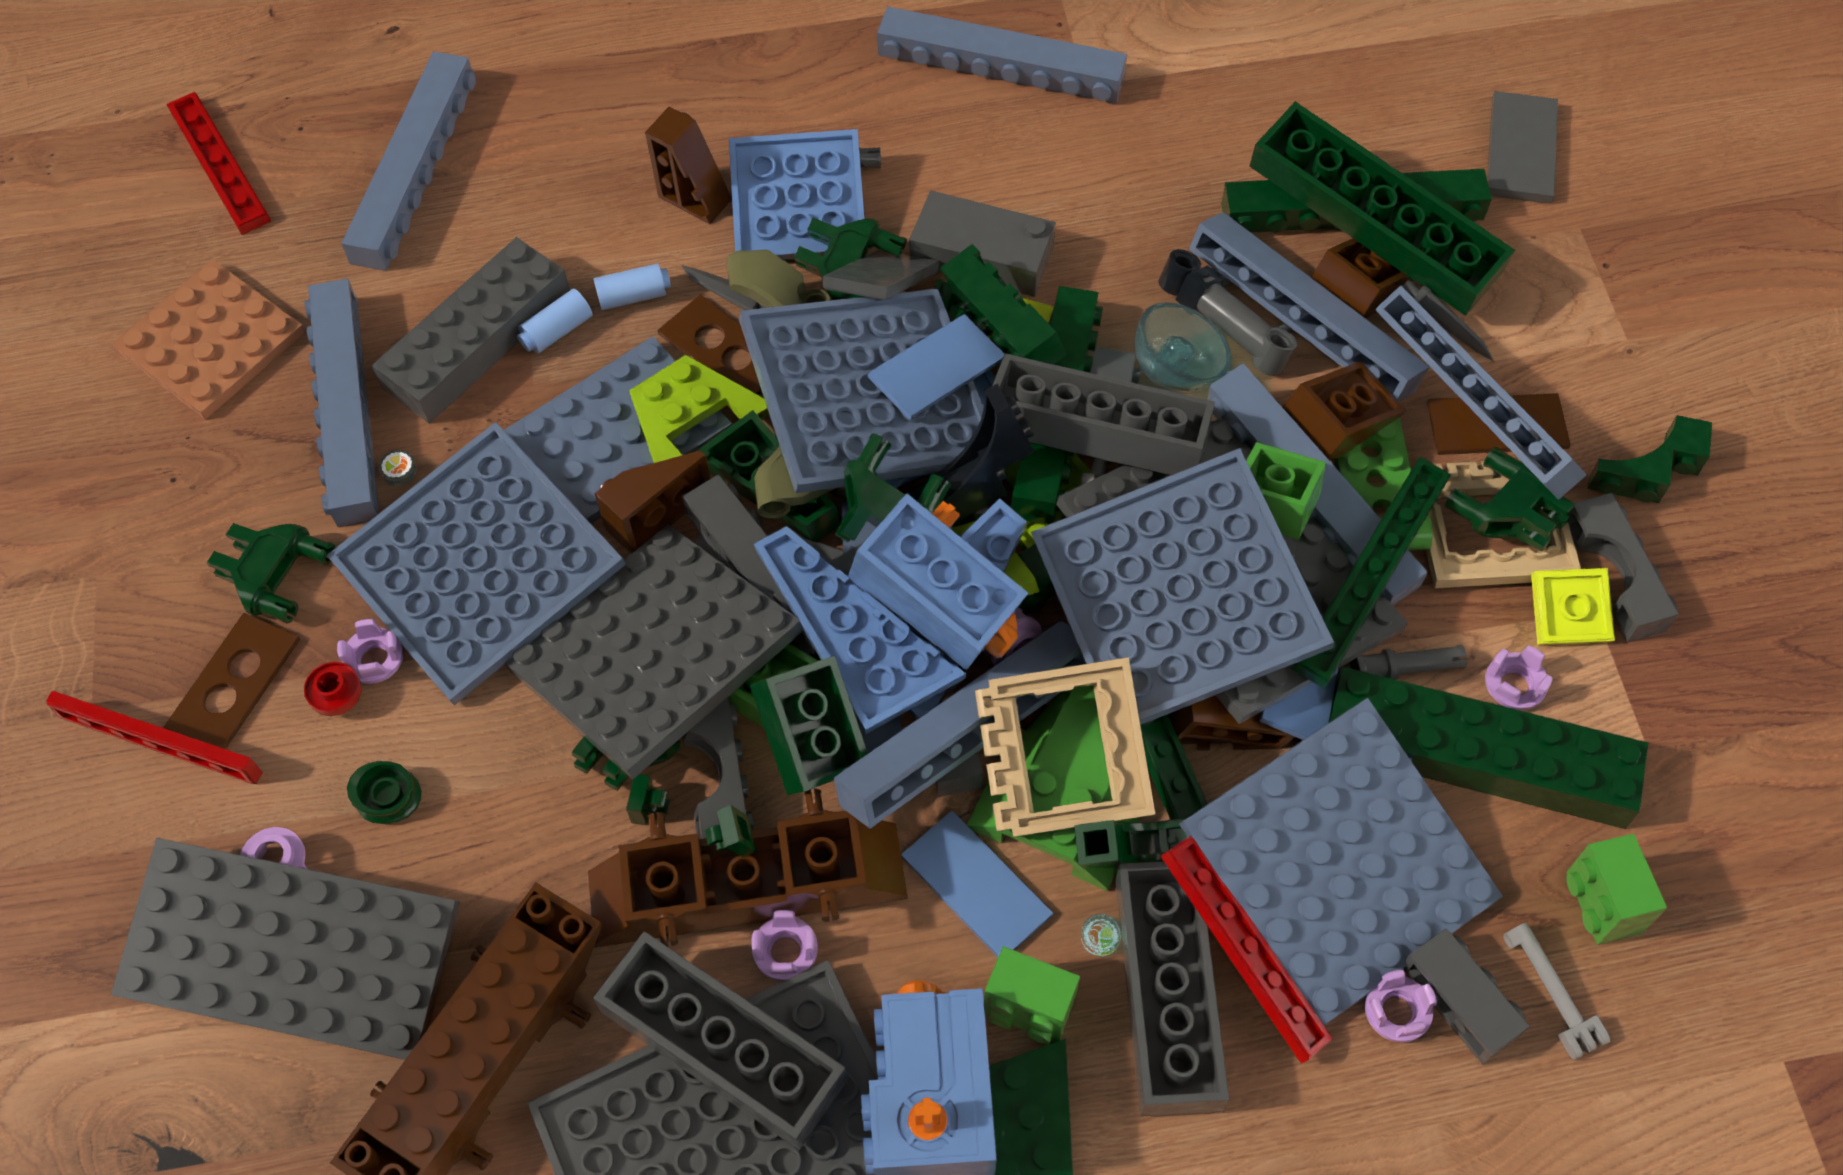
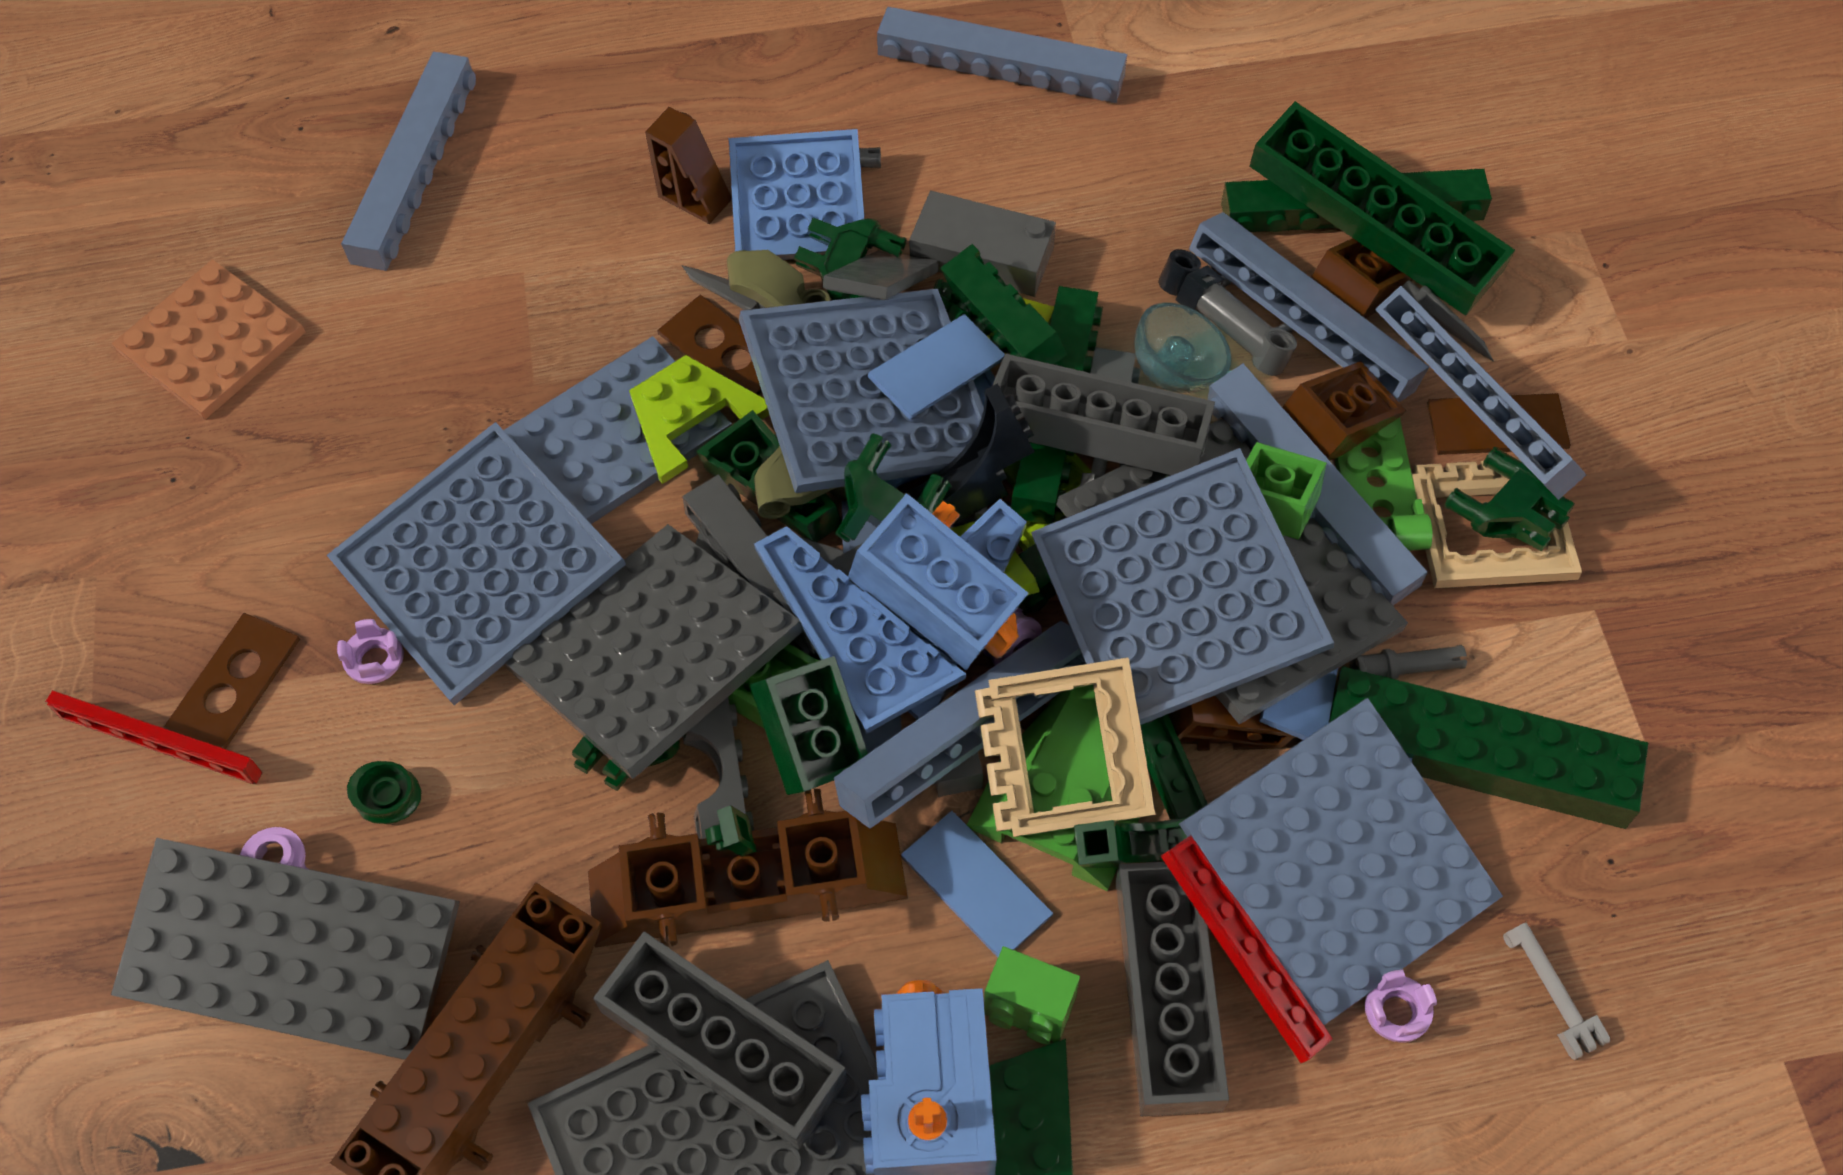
(218, 163): red tile -> none
(265, 563): dark green connector -> none
(332, 689): red plate -> none
(342, 404): sand blue brick -> none
(398, 467): tile -> none
(469, 330): dark grey brick -> none
(554, 322): light blue brick -> none
(632, 286): light blue brick -> none
(645, 799): dark green tile -> none
(649, 497): reddish brown slope -> none
(781, 926): lavender piece -> none
(1101, 935): clear light blue tile -> none
(1375, 567): dark green tile -> none
(1466, 995): dark grey brick -> none
(1522, 147): dark grey tile -> none
(1526, 664): lavender piece -> none
(1572, 606): neon yellow tile -> none
(1603, 529): dark grey arch -> none
(1615, 889): bright green brick -> none
(1649, 476): dark green arch -> none

